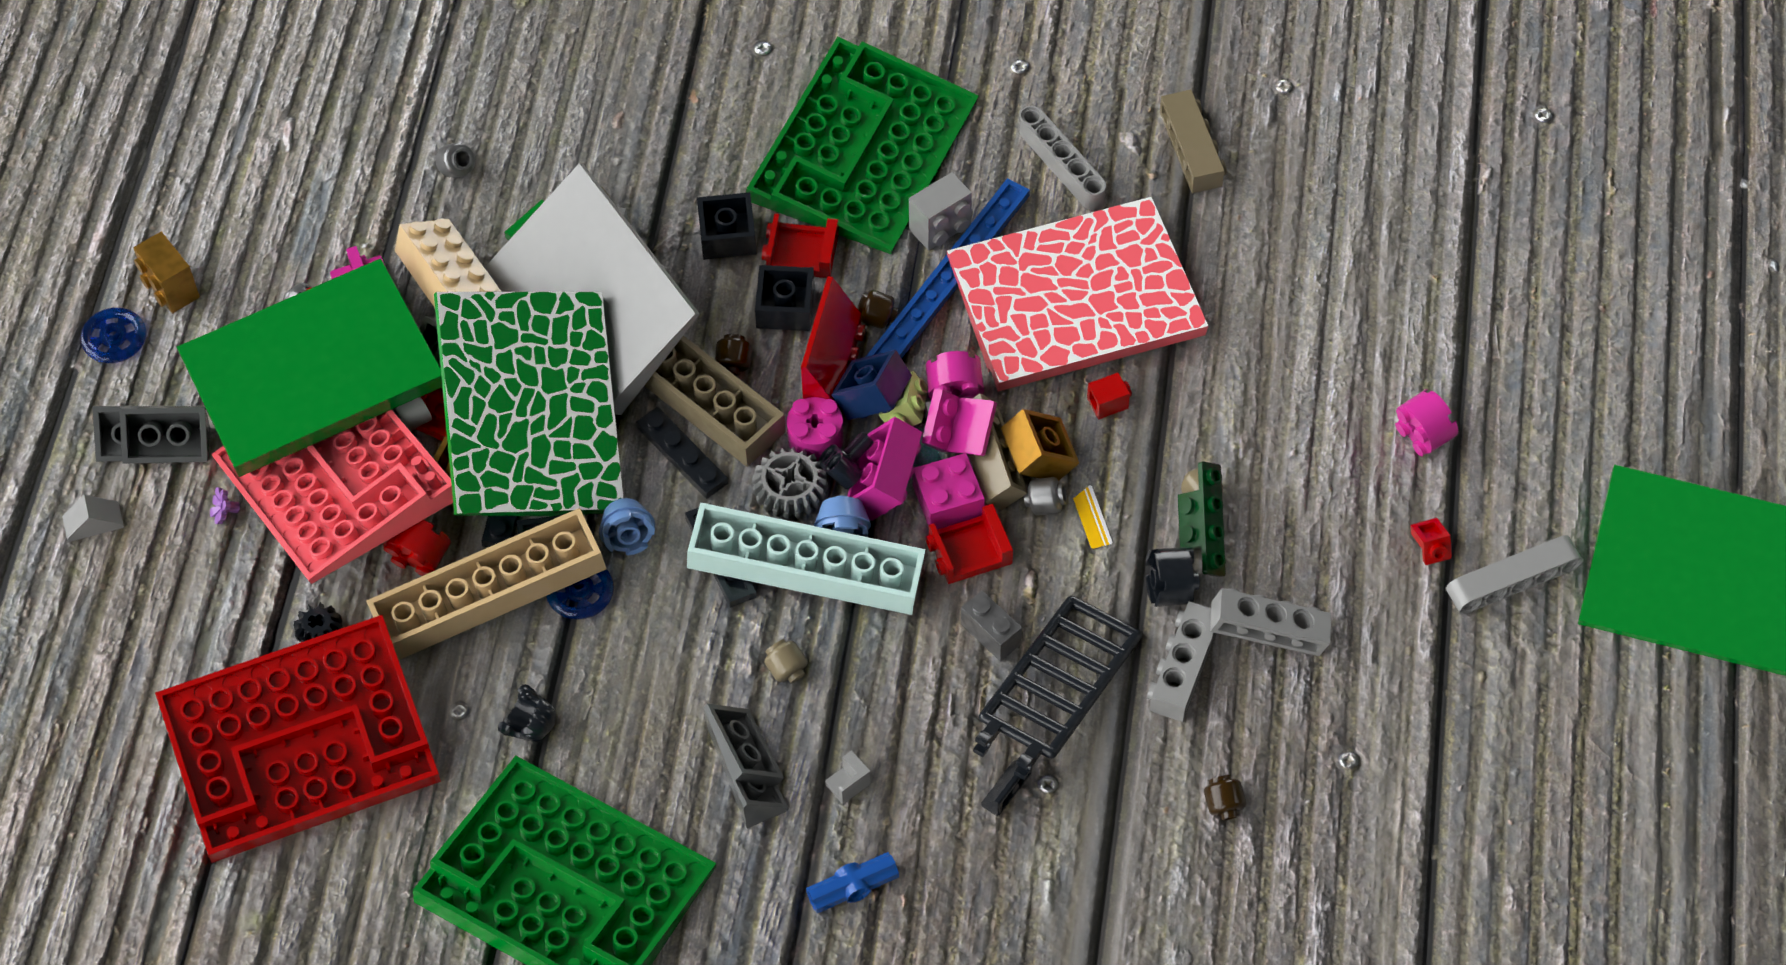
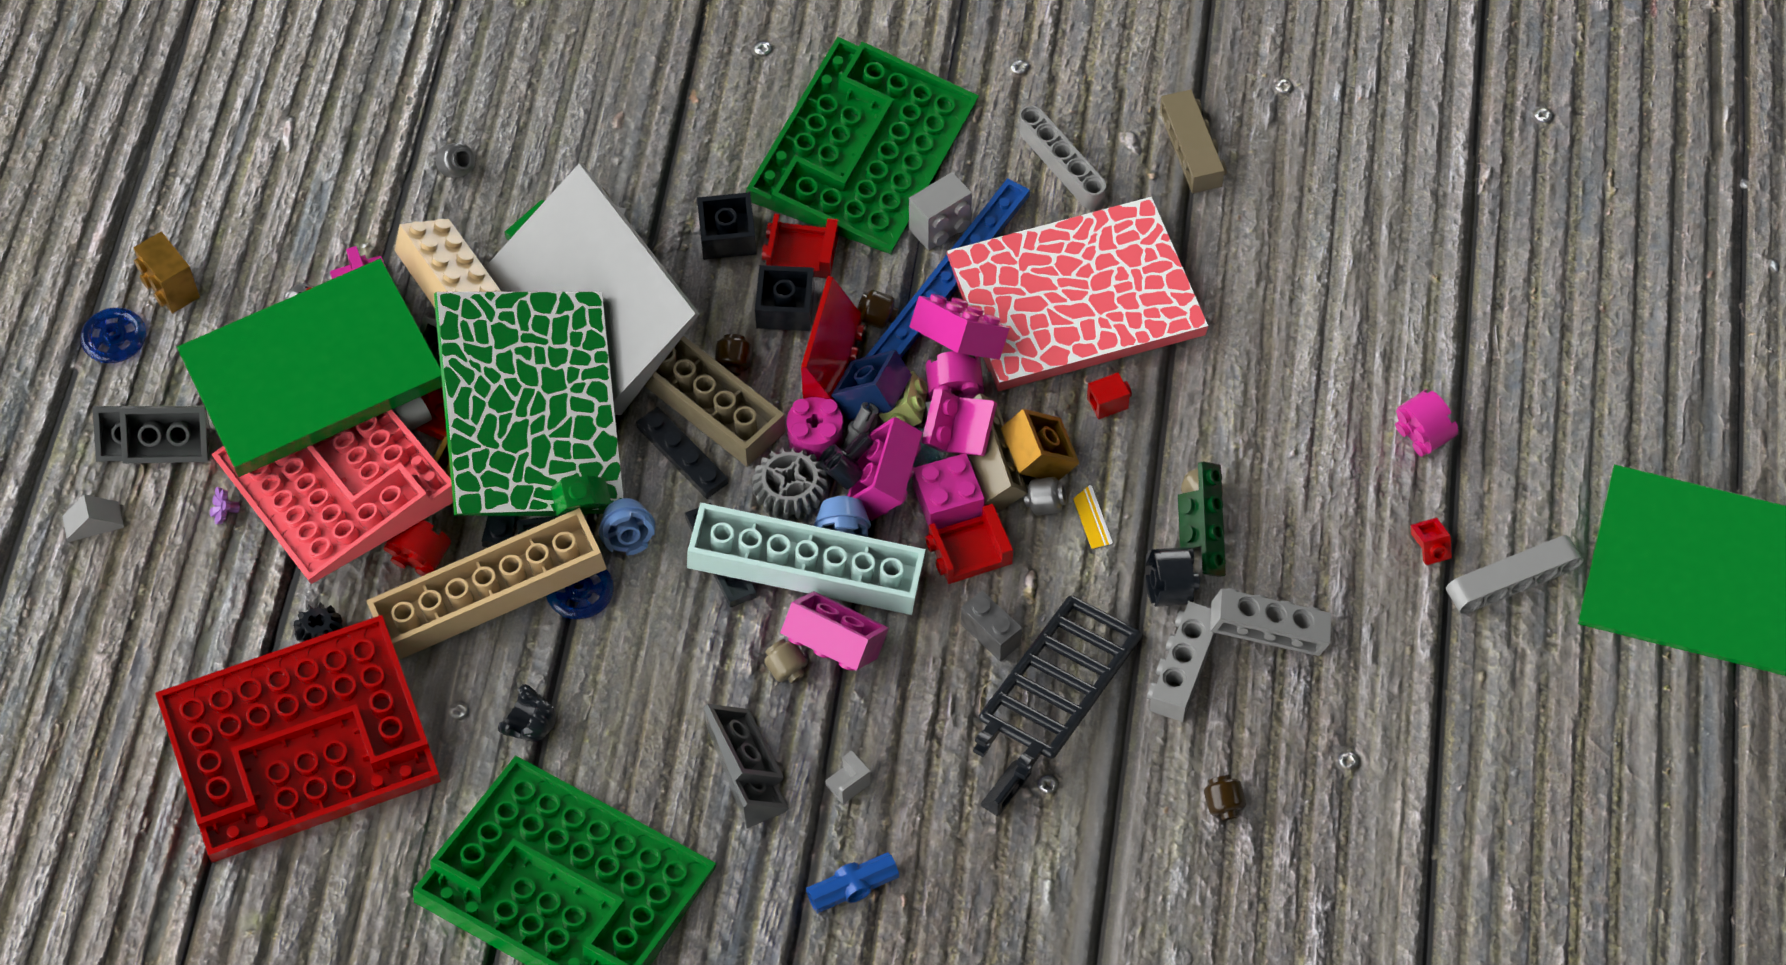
(580, 492): none -> green slope
(834, 631): none -> brick
(861, 423): none -> dark grey pin
(959, 326): none -> dark pink brick

